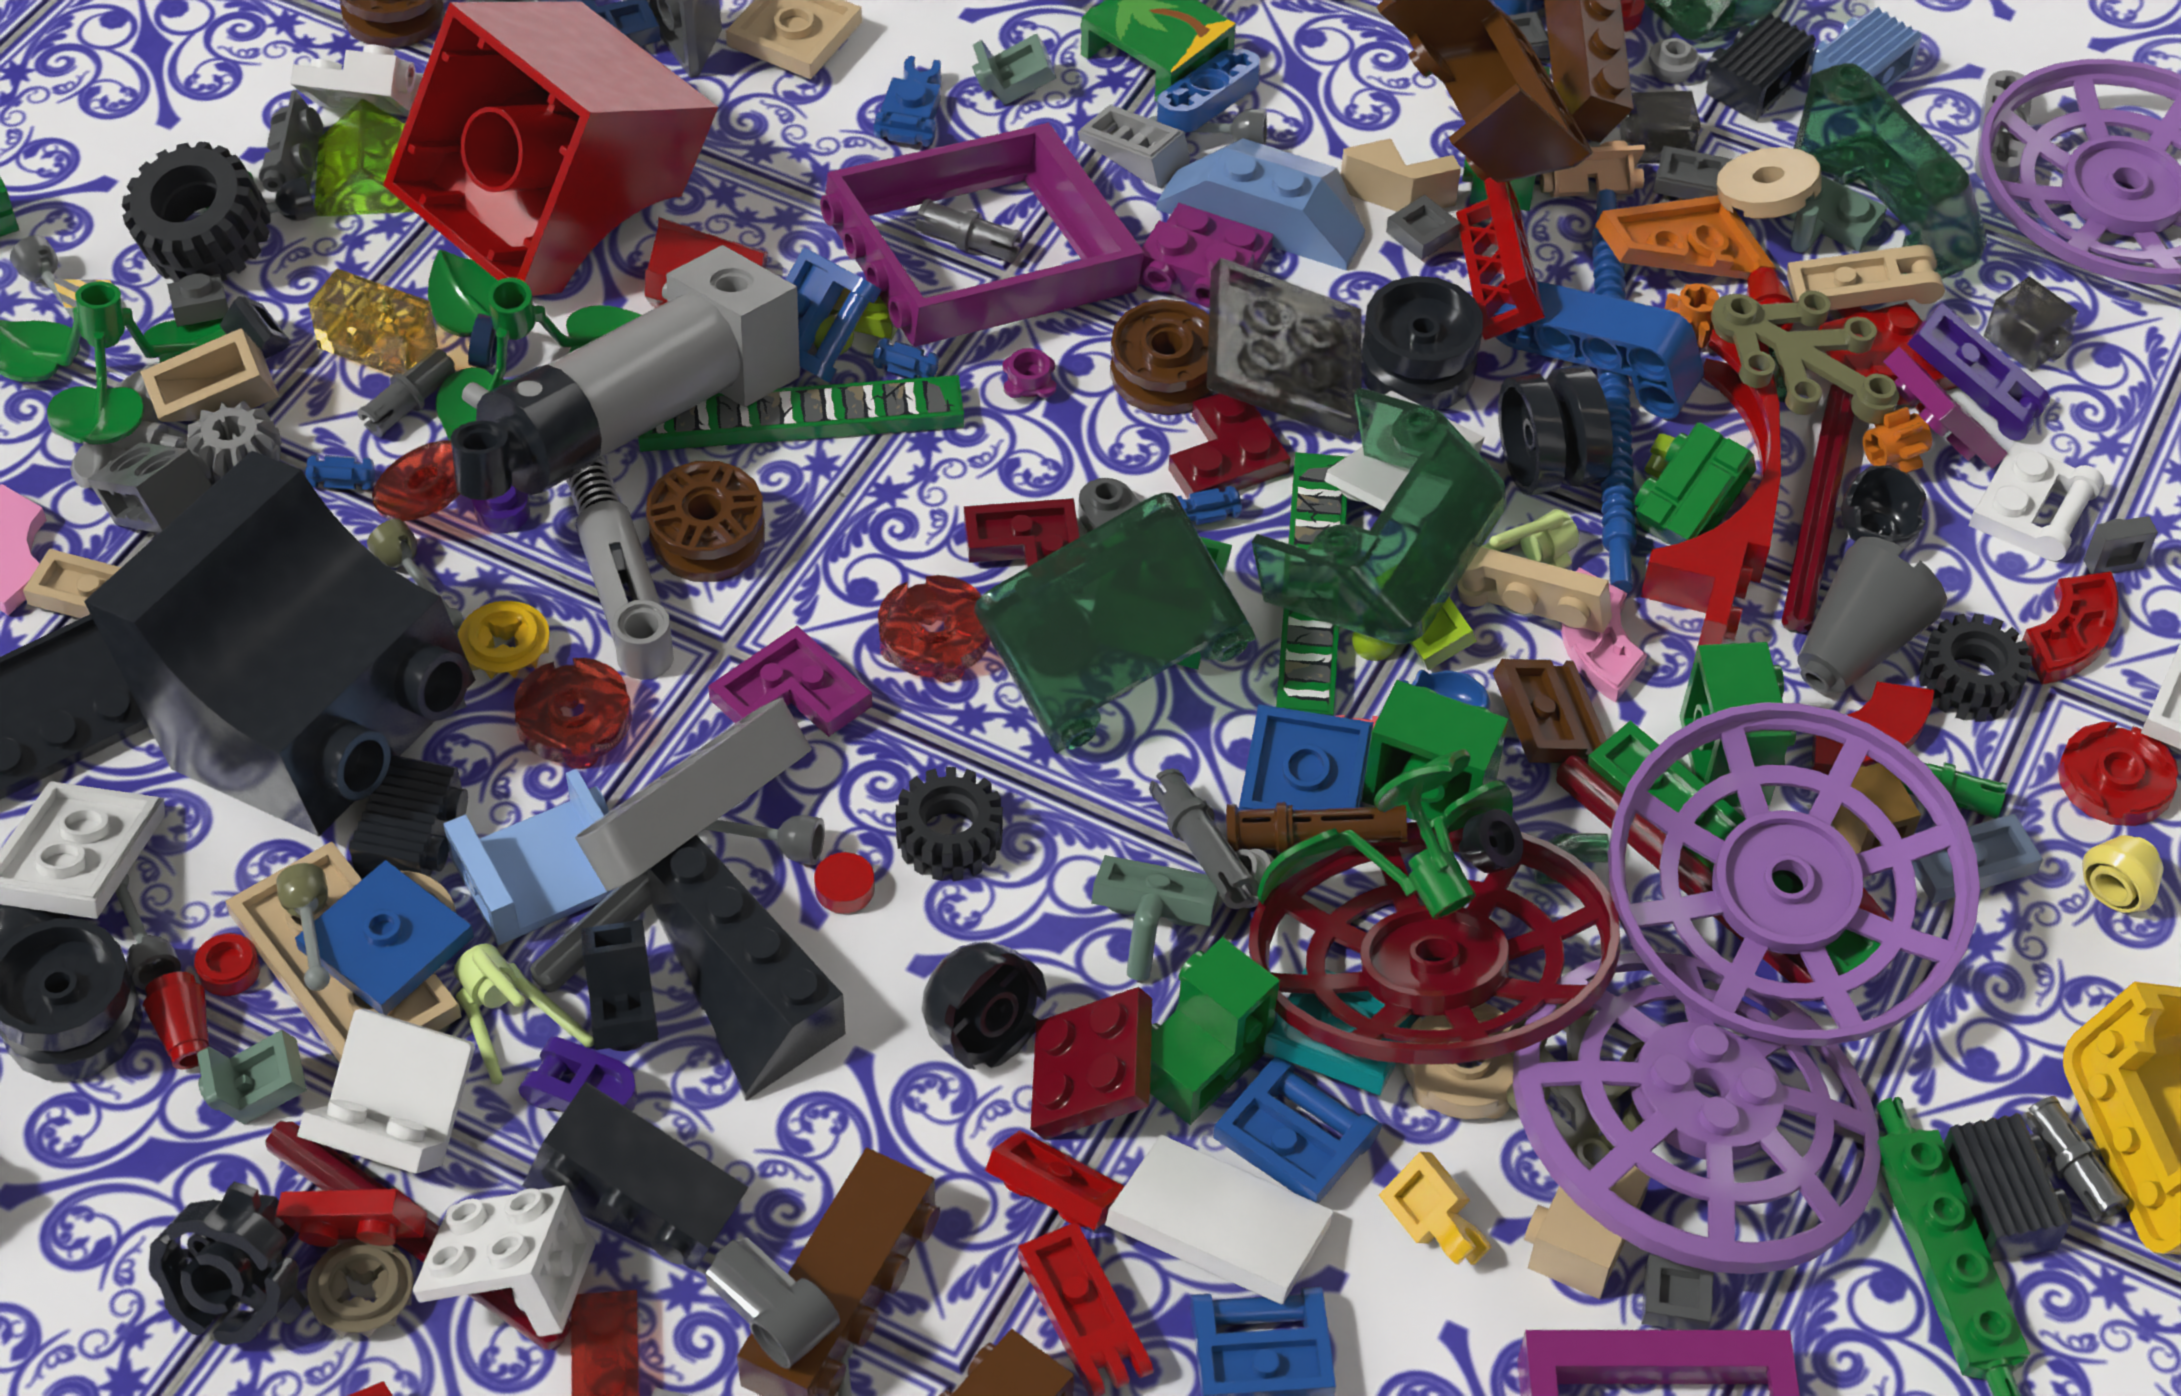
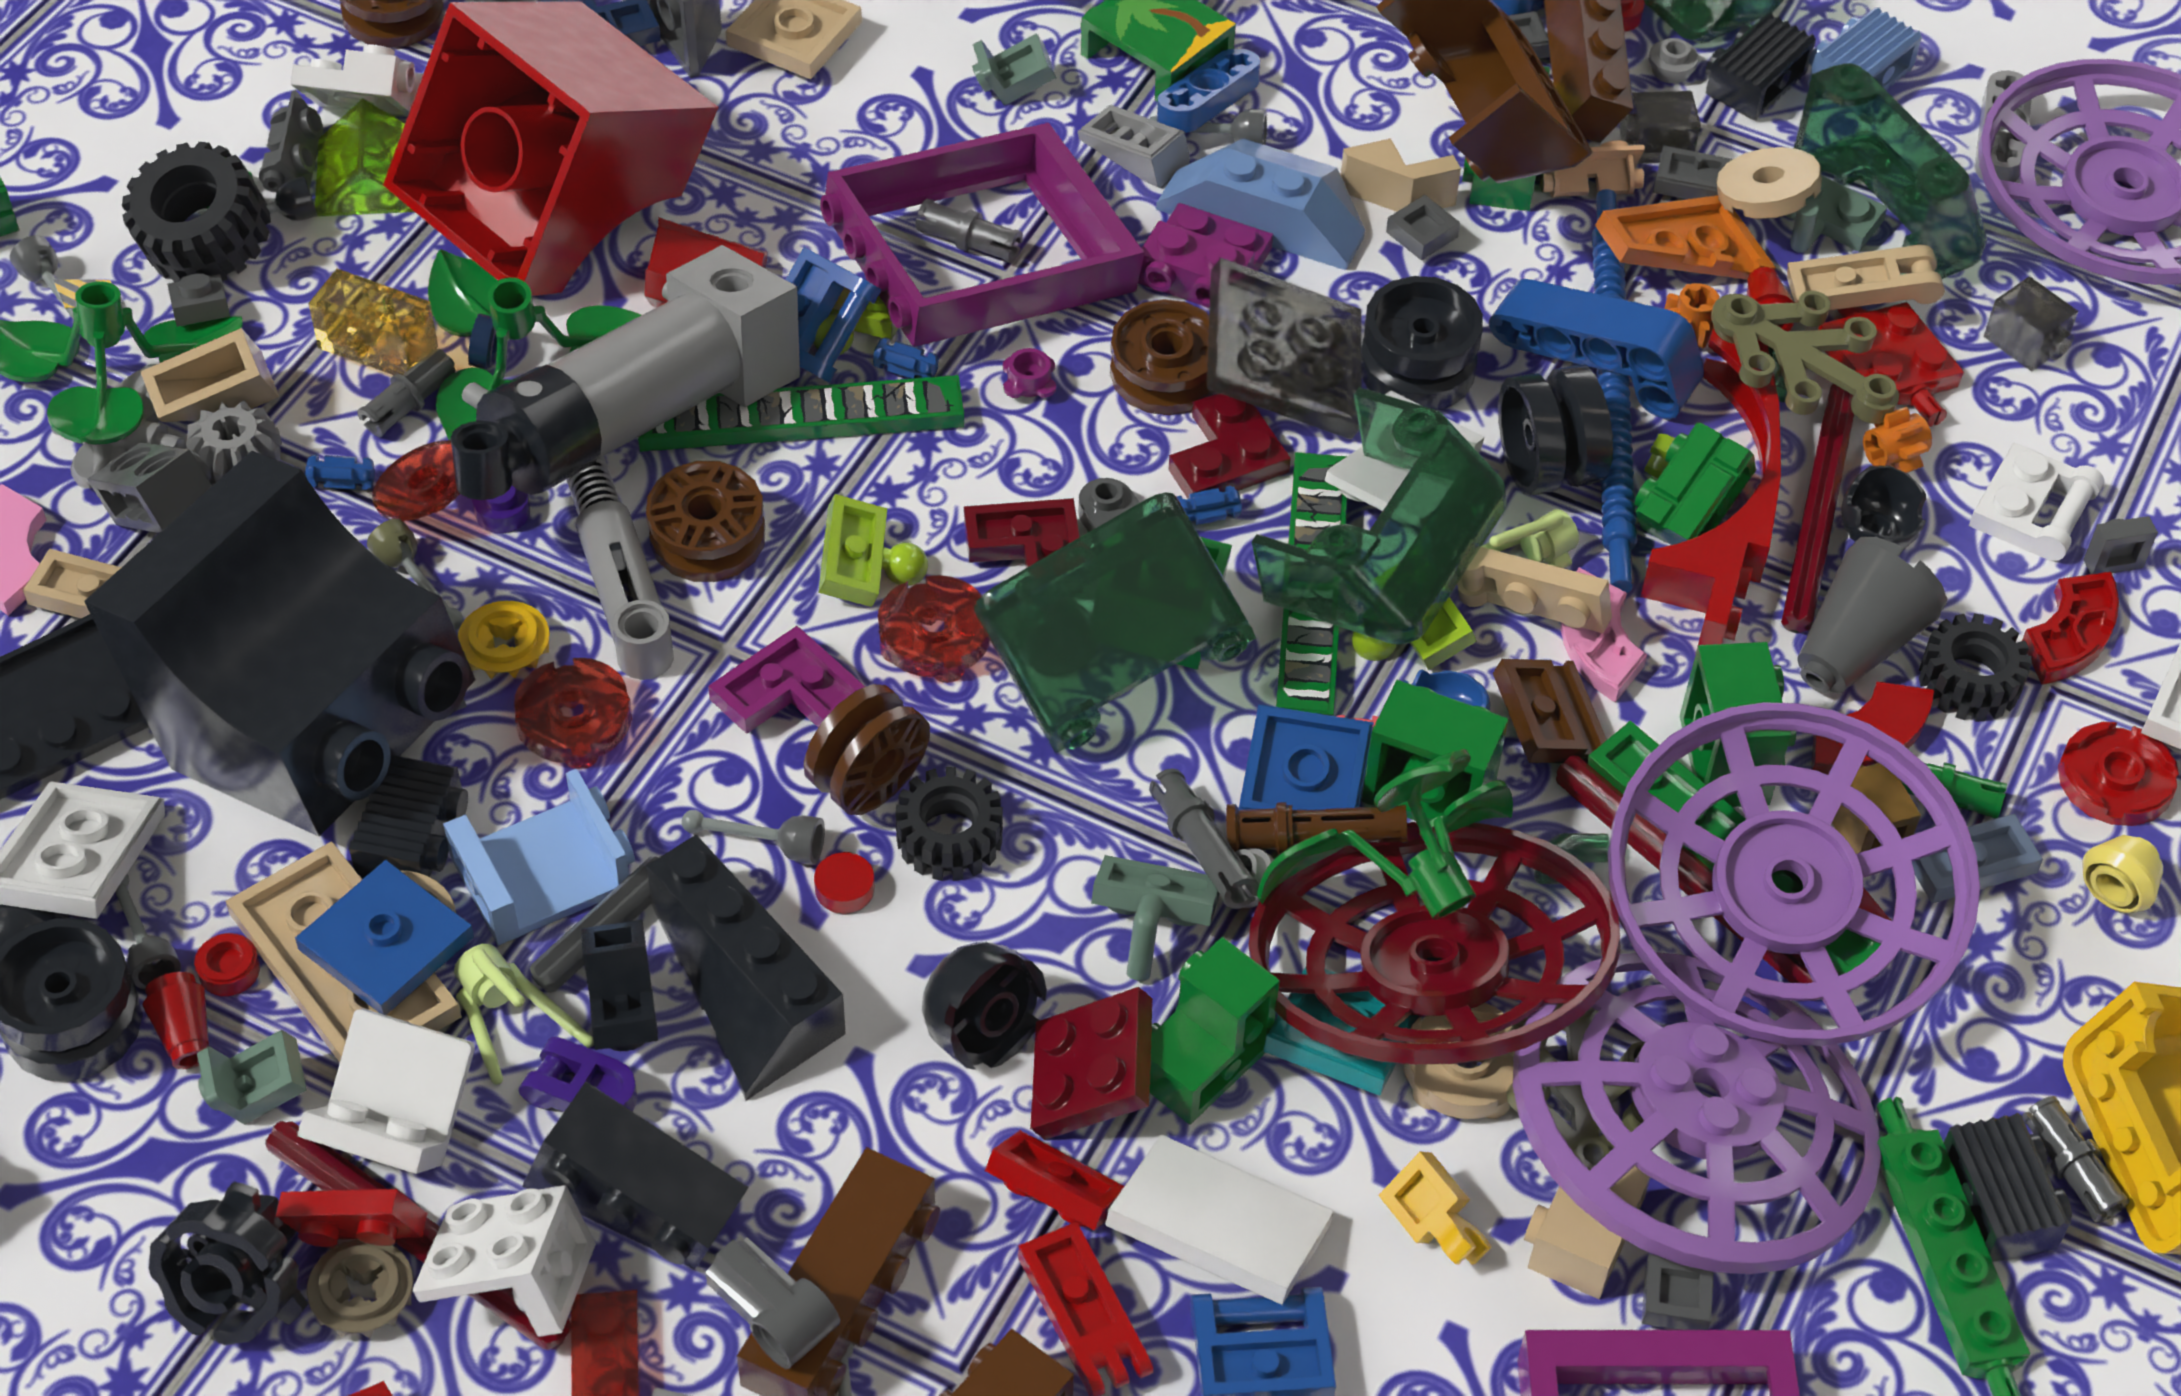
(257, 324): black slope -> none
(303, 893): hinge -> none
(693, 794): light grey beam -> none
(857, 553): none -> lime plate
(866, 749): none -> reddish brown wheel
(904, 128): blue piece -> none
(916, 93): blue plate -> none
(1287, 1143): blue plate -> none
(1492, 841): black tile -> none
(1510, 259): red fence -> none
(1942, 411): magenta plate -> none
(1980, 371): dark purple plate -> none

